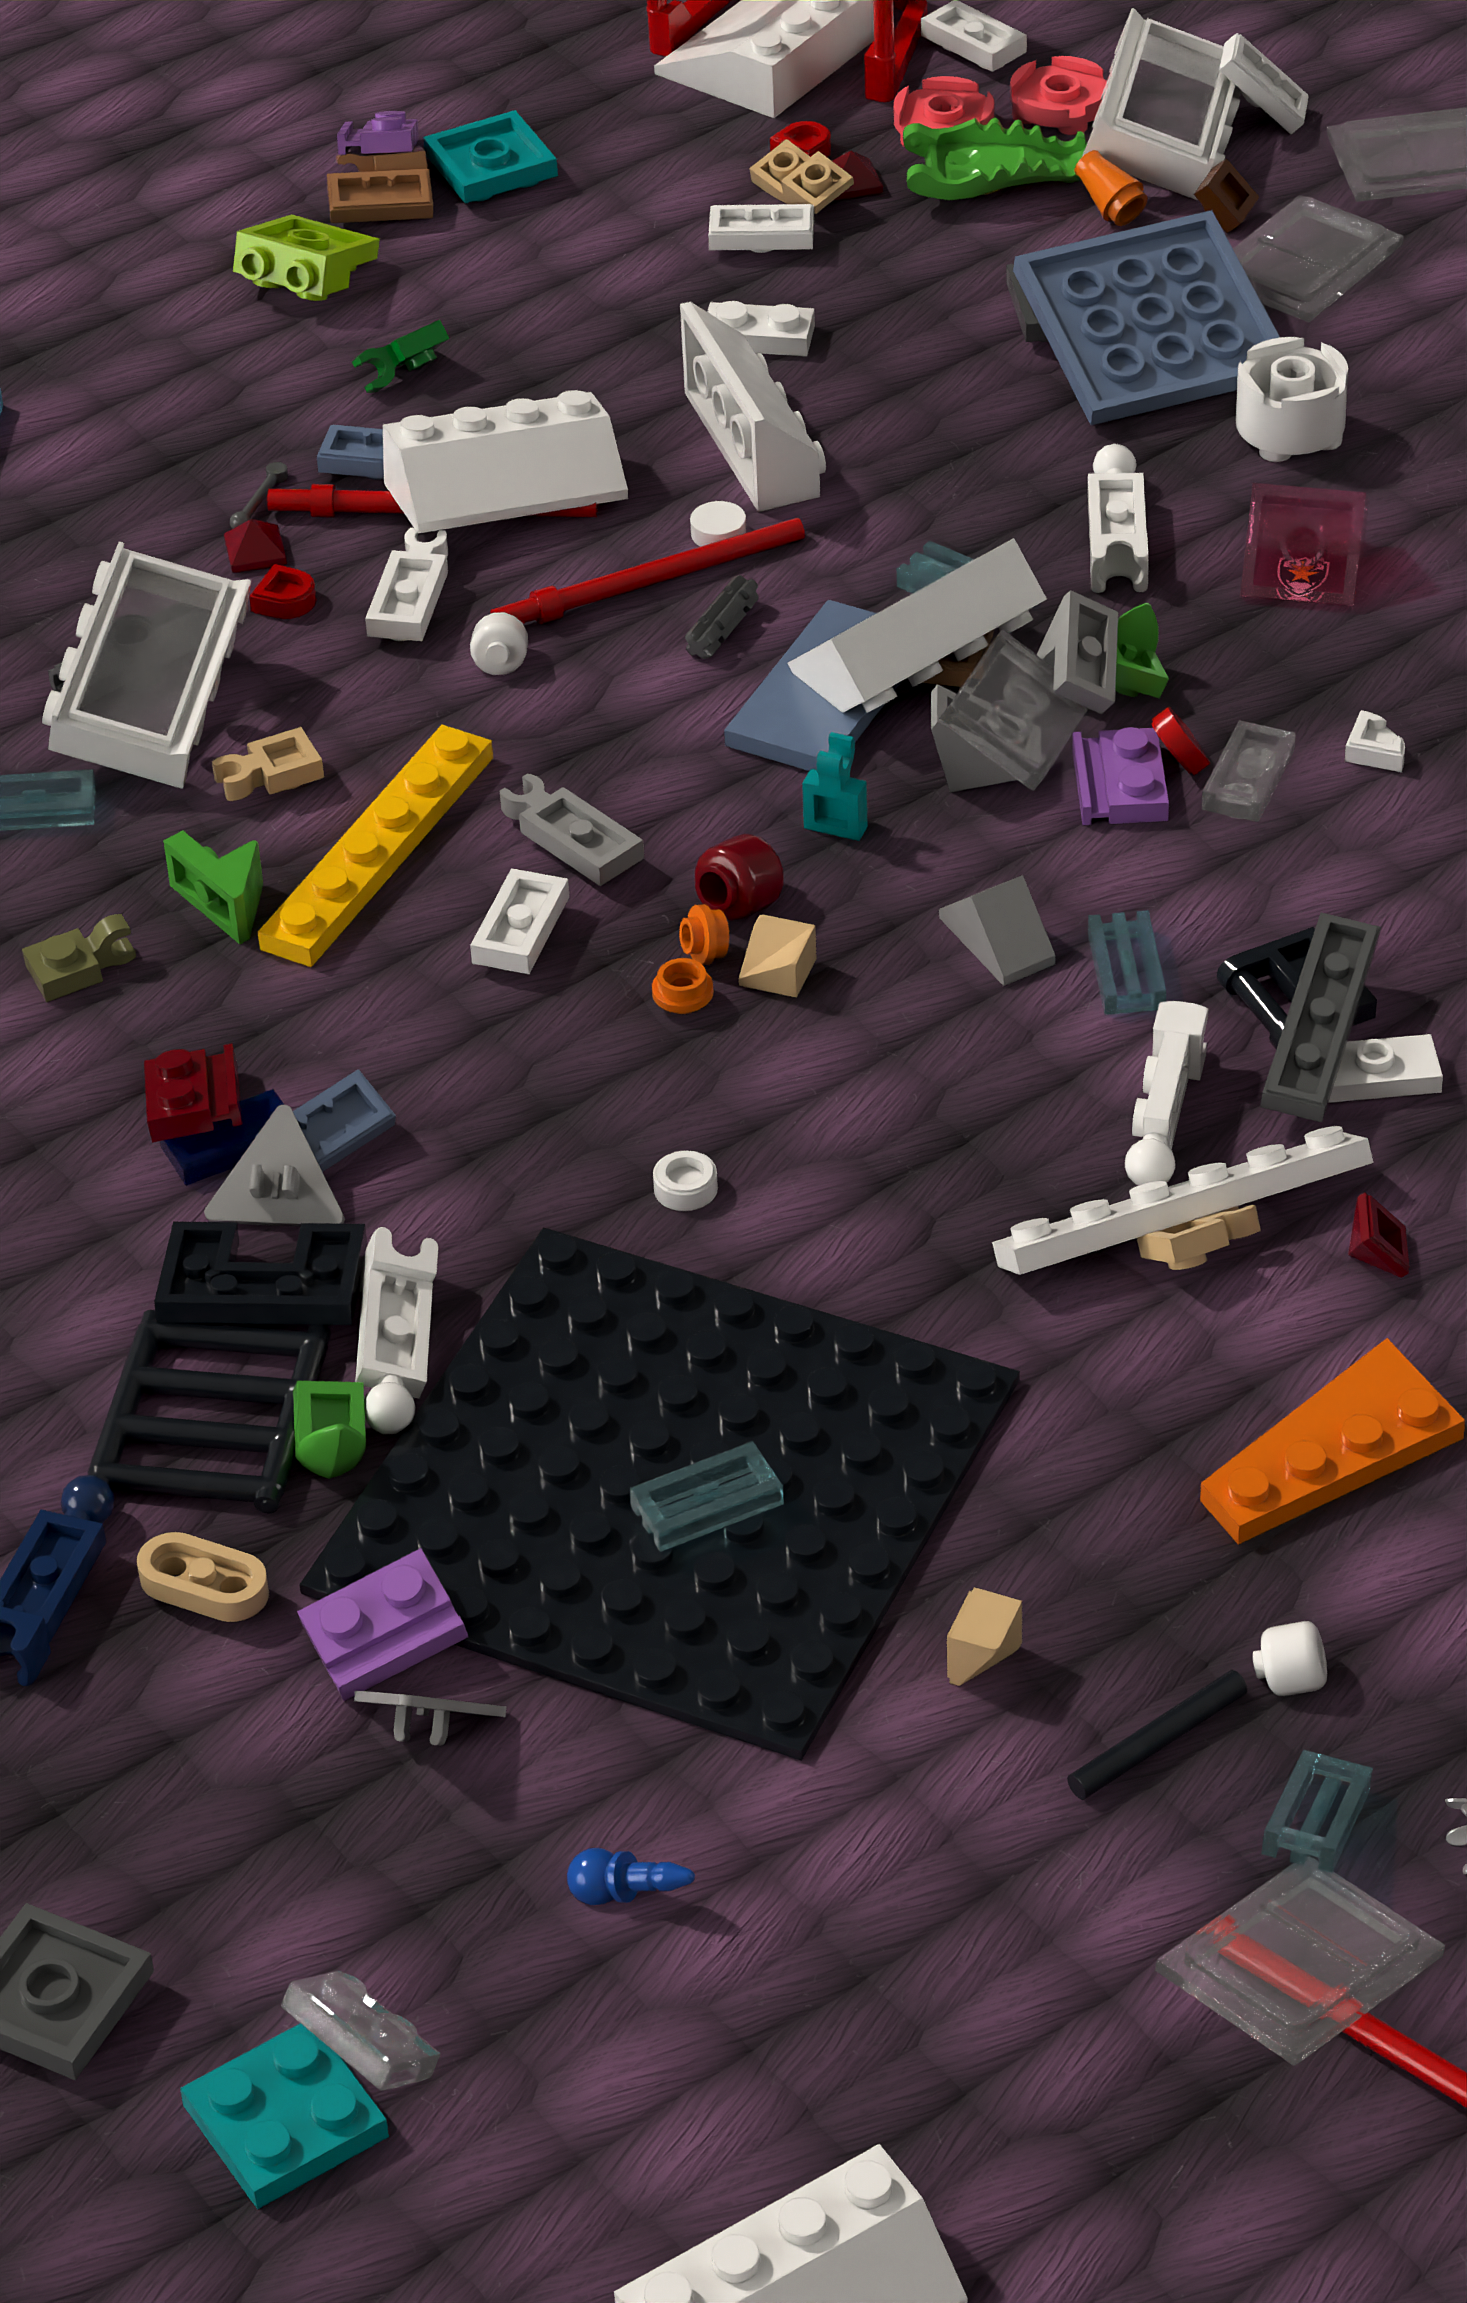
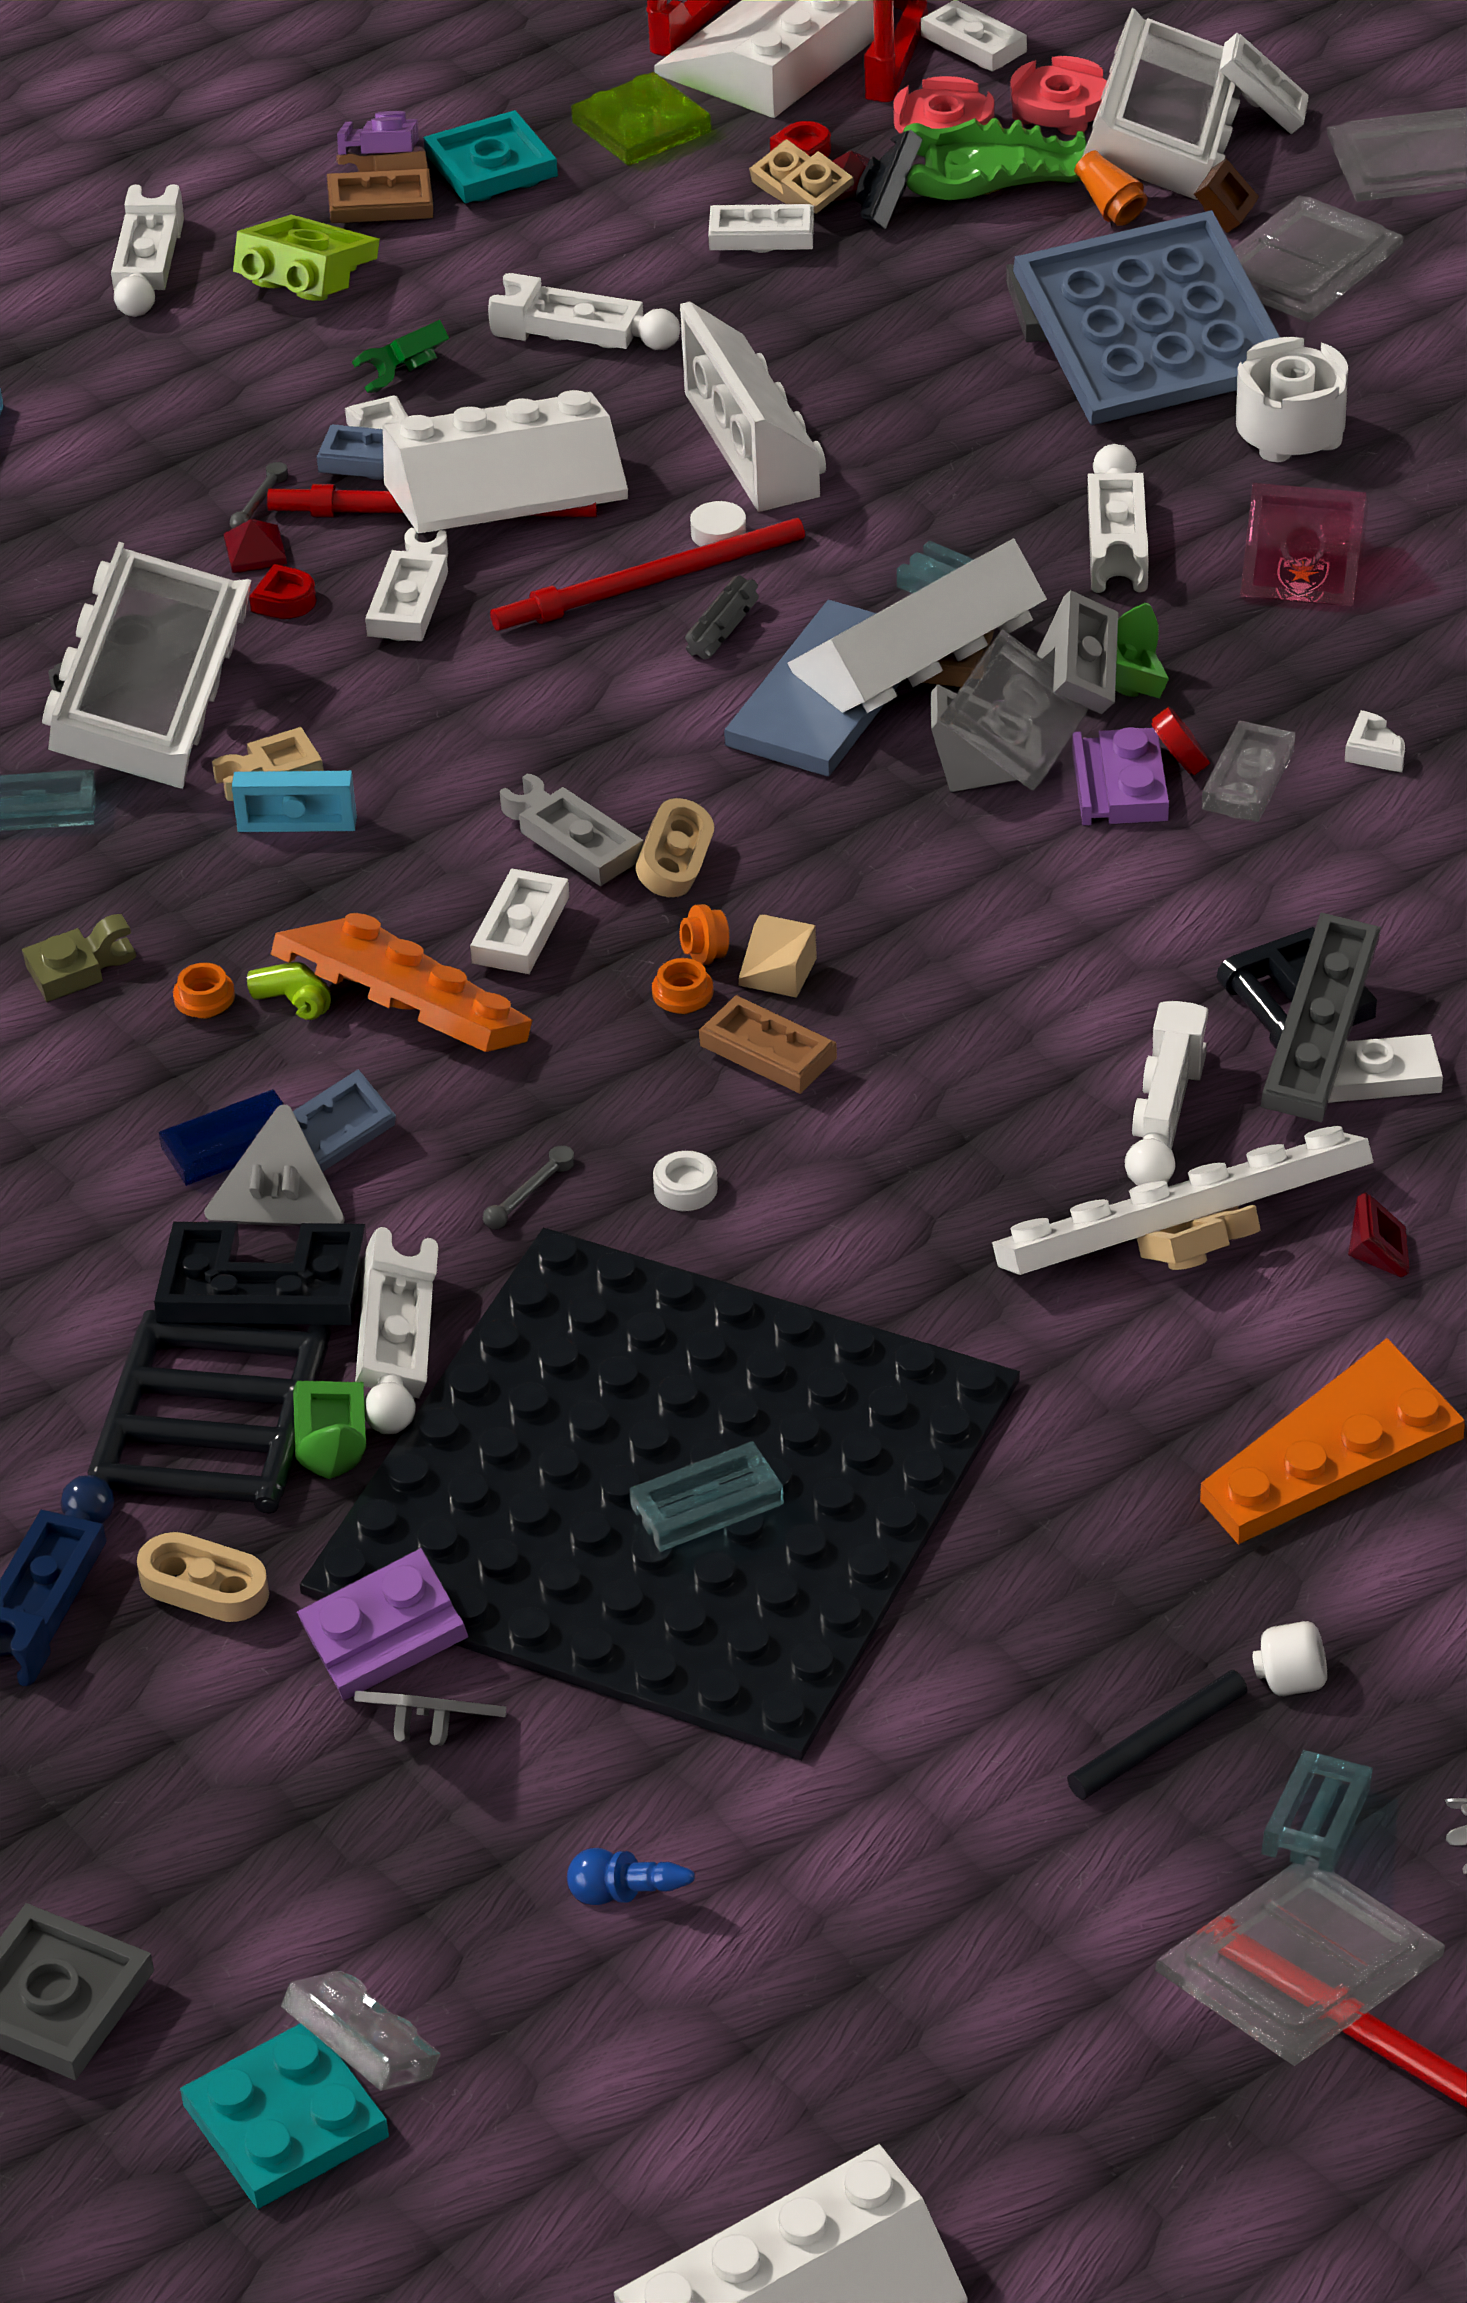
(145, 248): none -> white plate
(191, 1092): dark red plate -> none
(203, 990): none -> orange plate
(220, 888): bright green slope -> none
(294, 801): none -> medium azure plate
(294, 981): none -> lime arm
(375, 413): none -> white tile
(375, 846): yellow plate -> none
(405, 979): none -> orange wing
(499, 643): white piece -> none
(560, 1159): none -> dark grey hinge
(576, 316): none -> white plate
(641, 118): none -> clear neon green plate
(675, 847): none -> tan plate
(739, 876): dark red head -> none
(768, 1044): none -> medium nougat plate
(769, 329): white plate -> none
(831, 797): teal plate -> none
(885, 179): none -> black plate
(982, 1634): tan slope -> none
(1002, 930): light grey slope -> none
(1122, 932): clear light blue tile -> none

